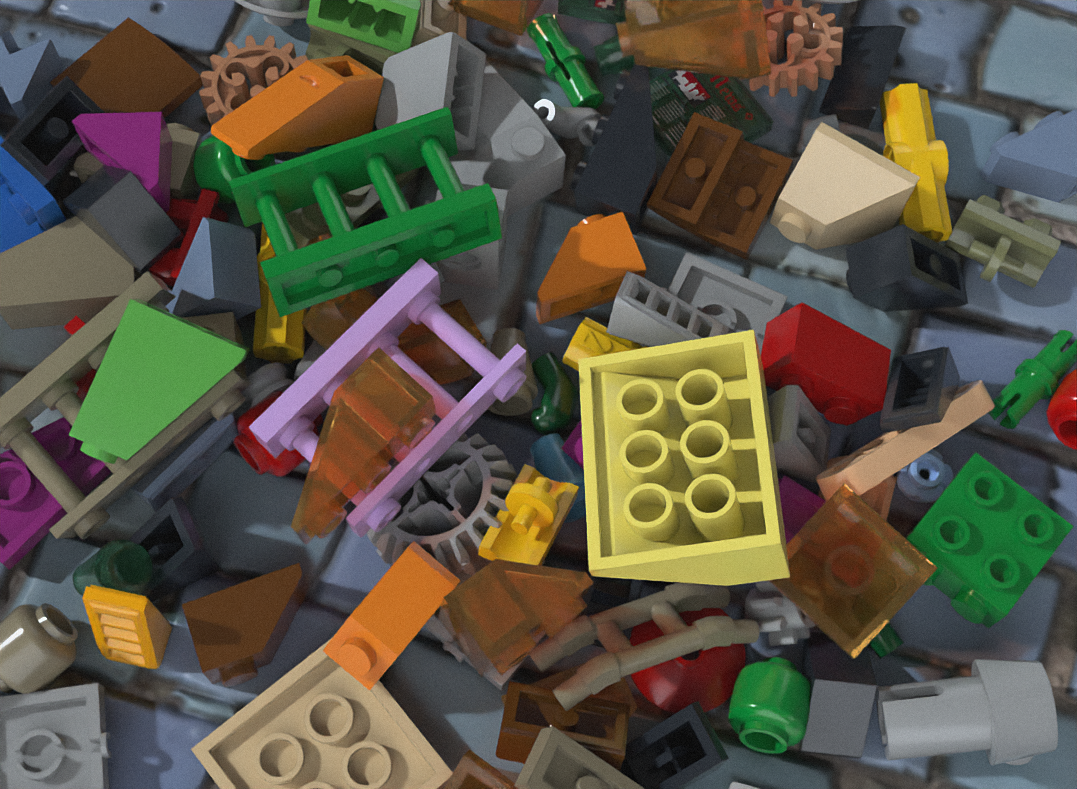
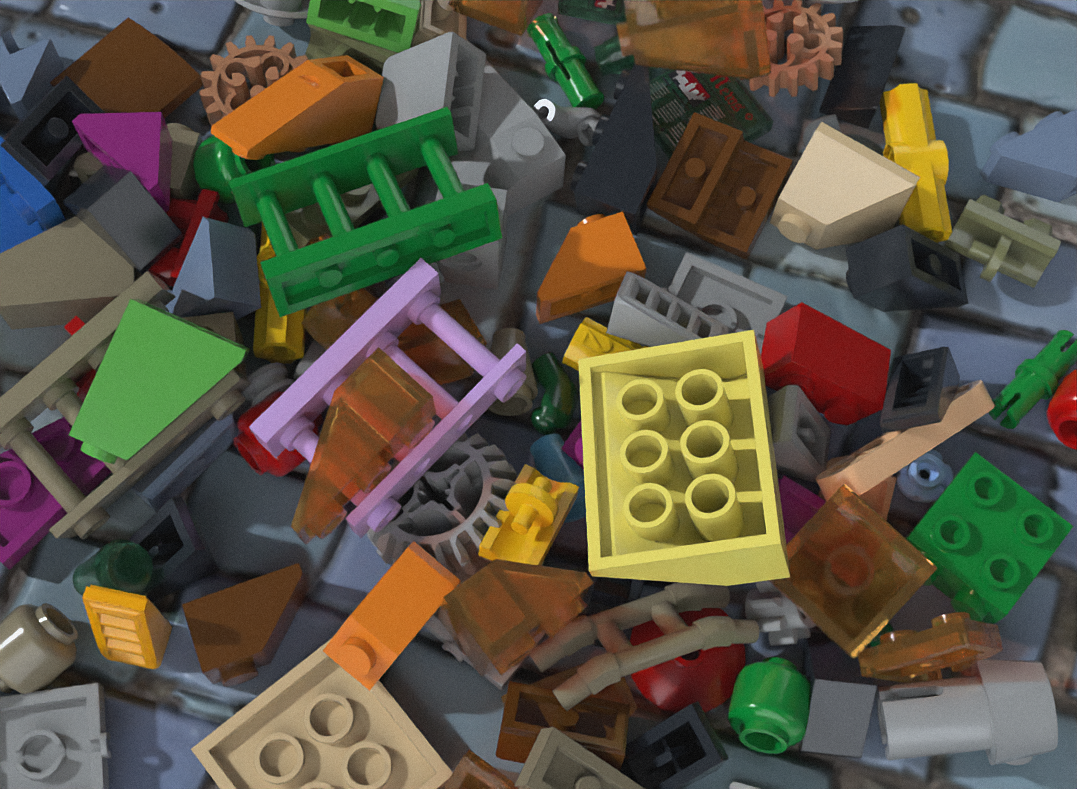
(921, 655): none -> clear orange wing

